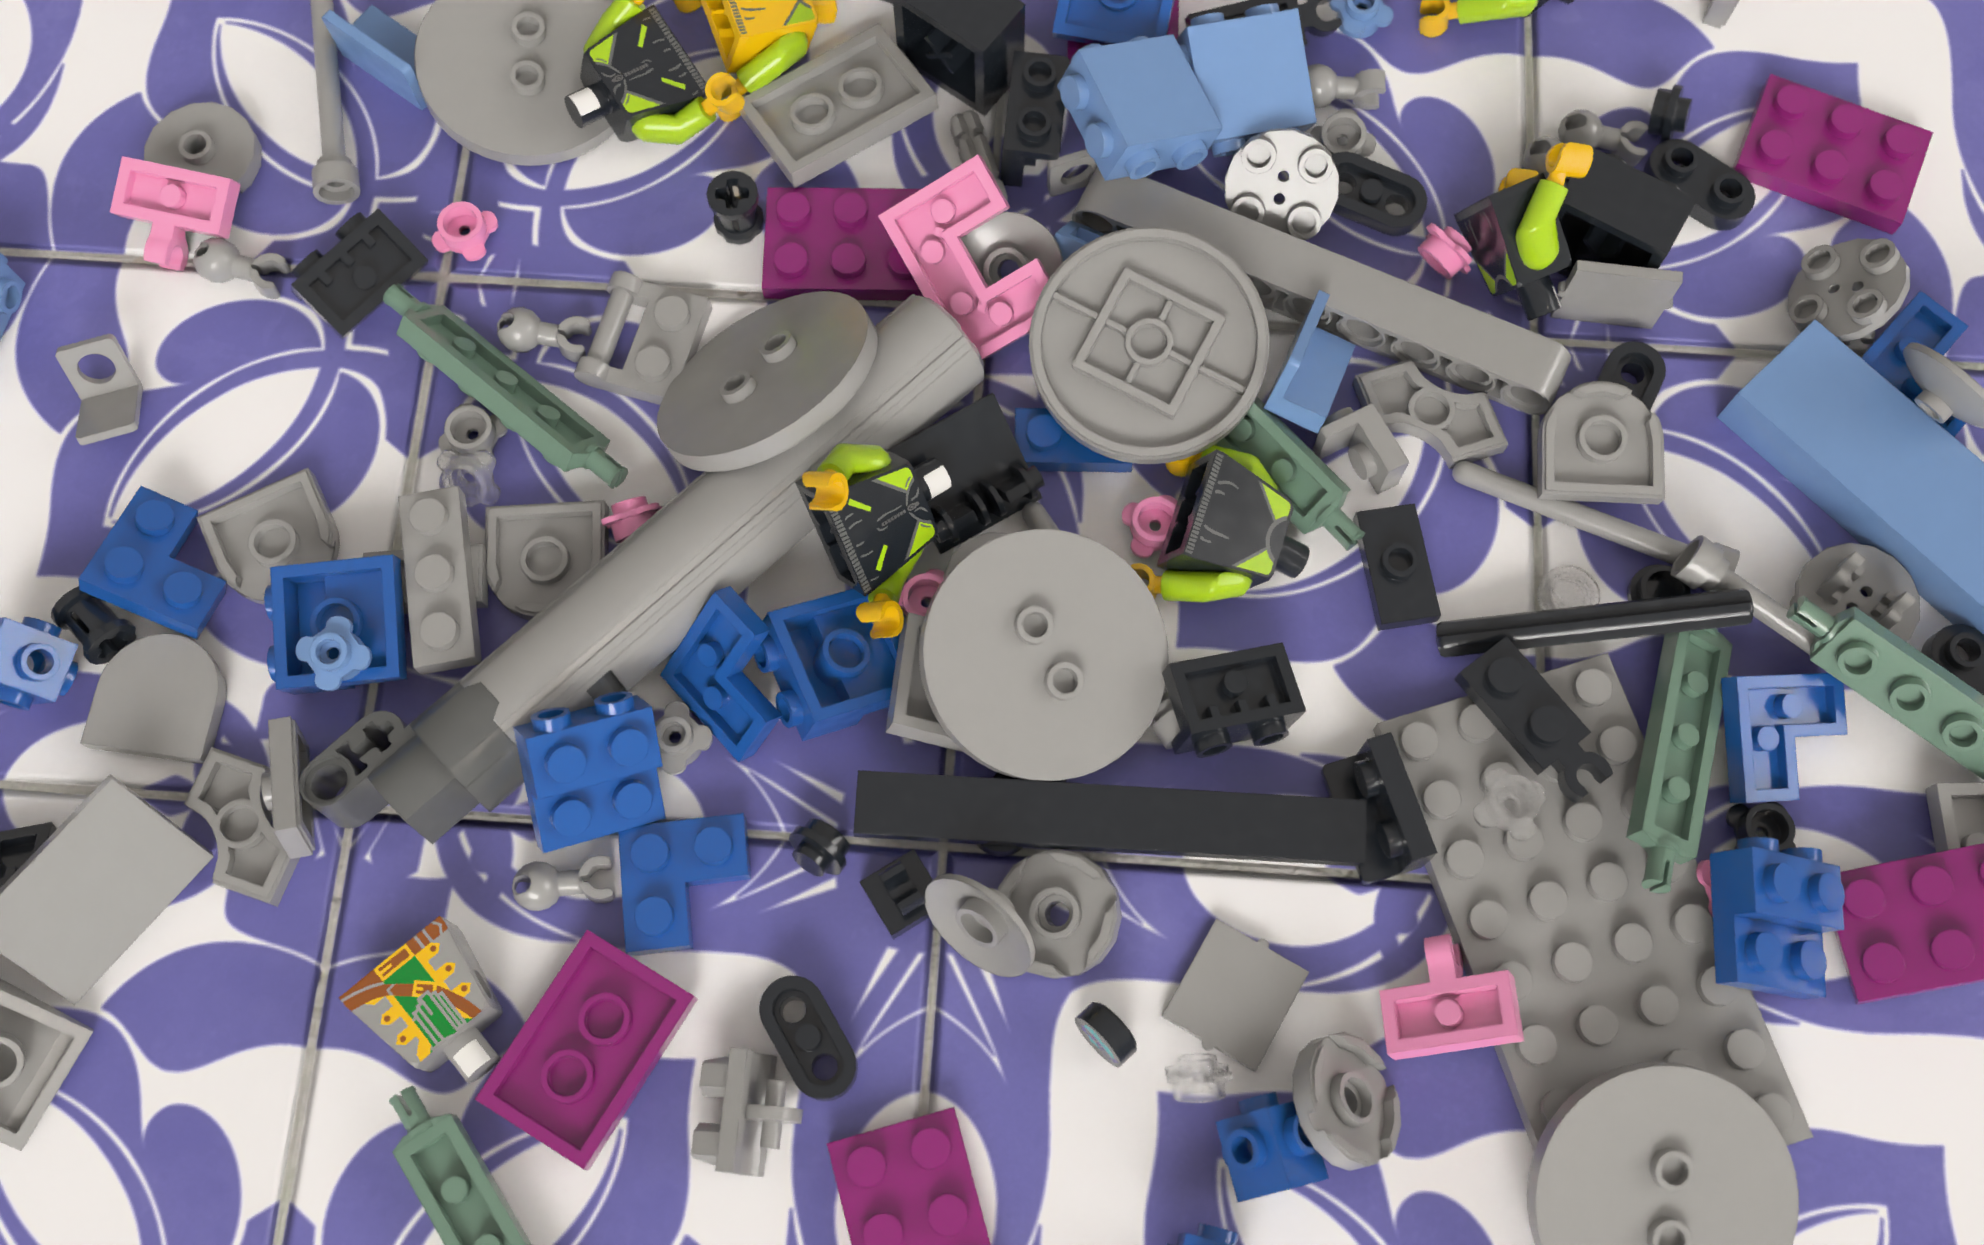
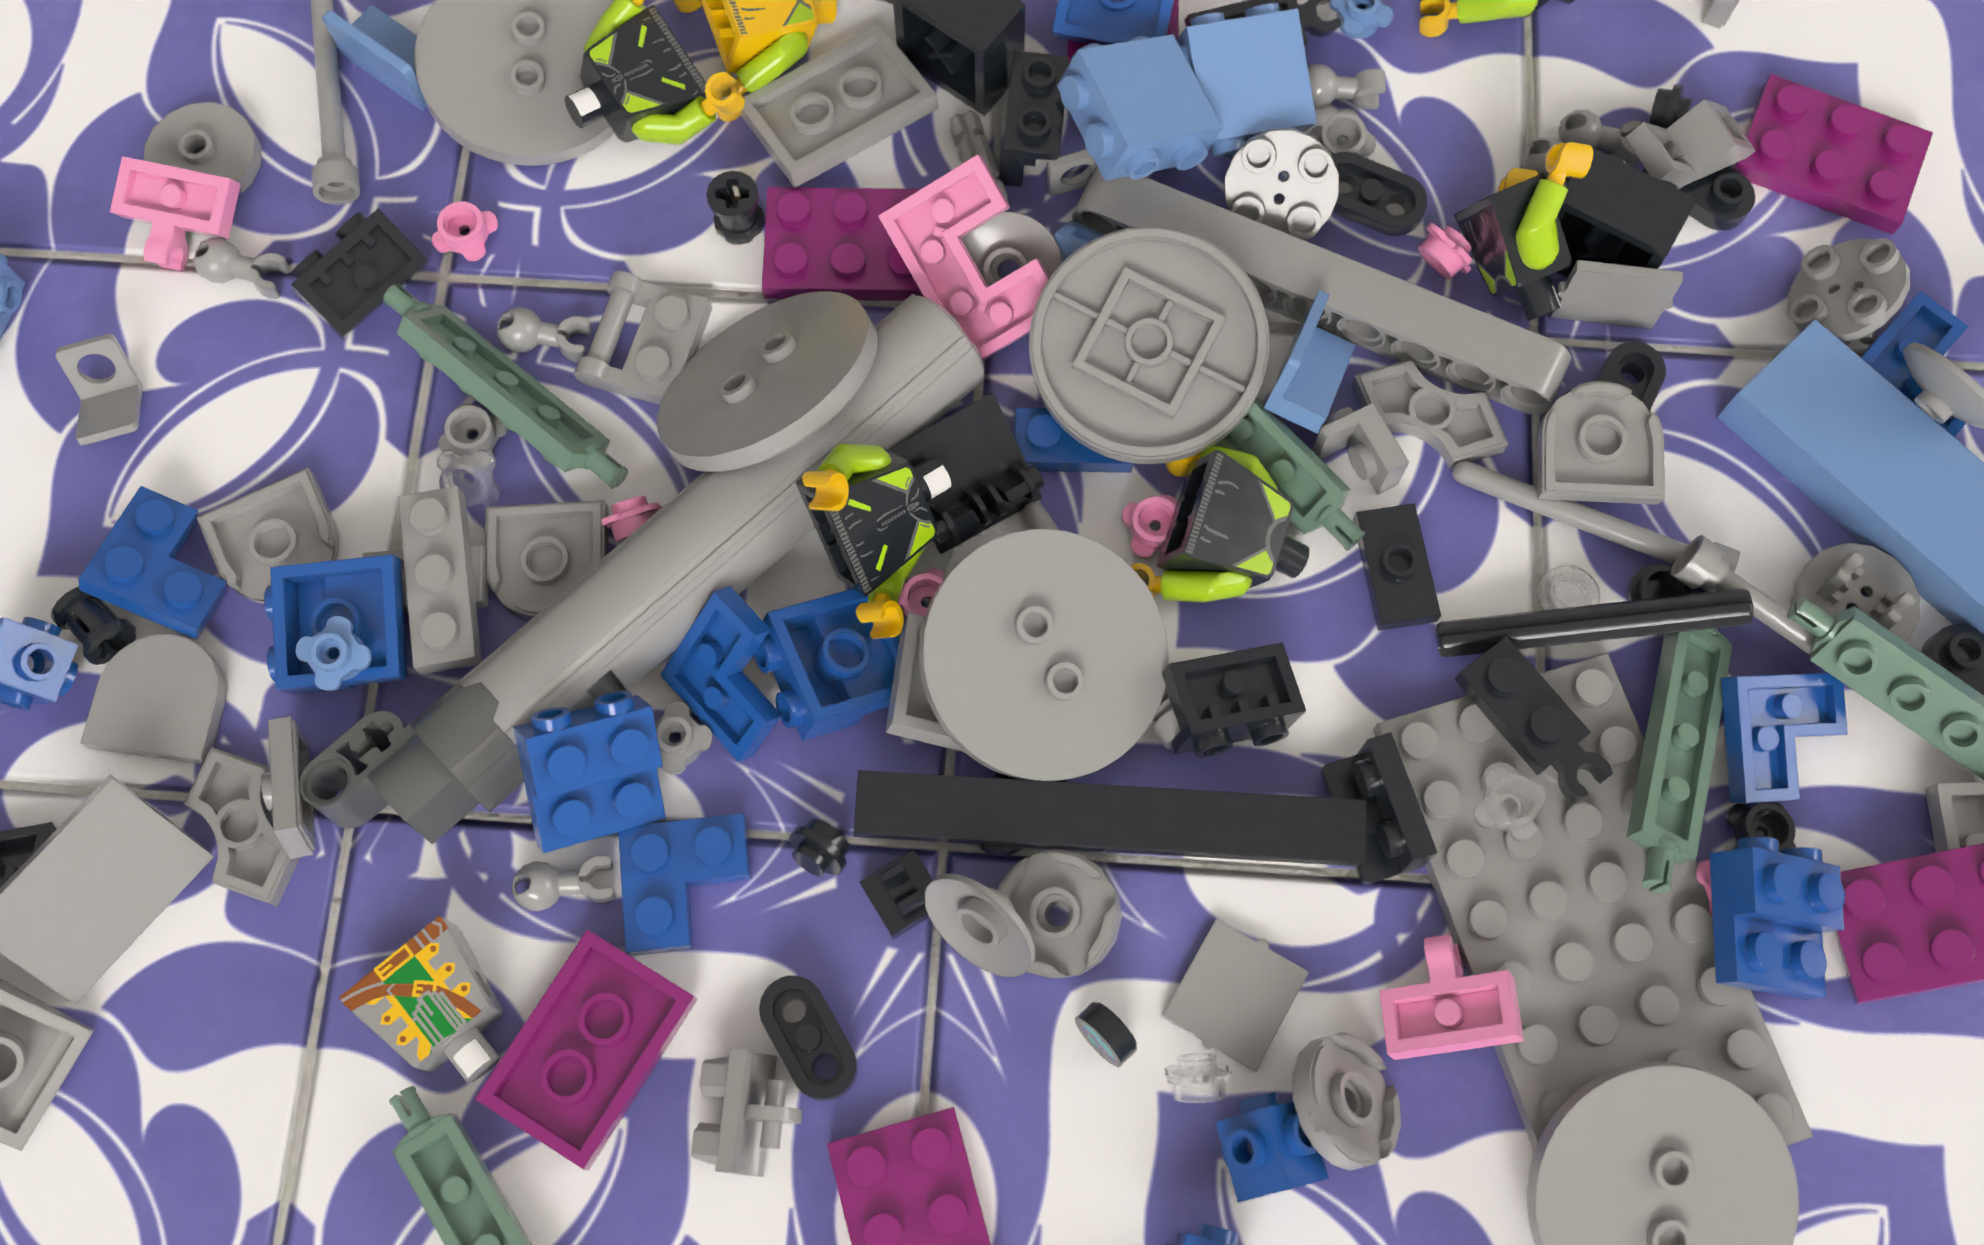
(1692, 146): none -> light grey slope

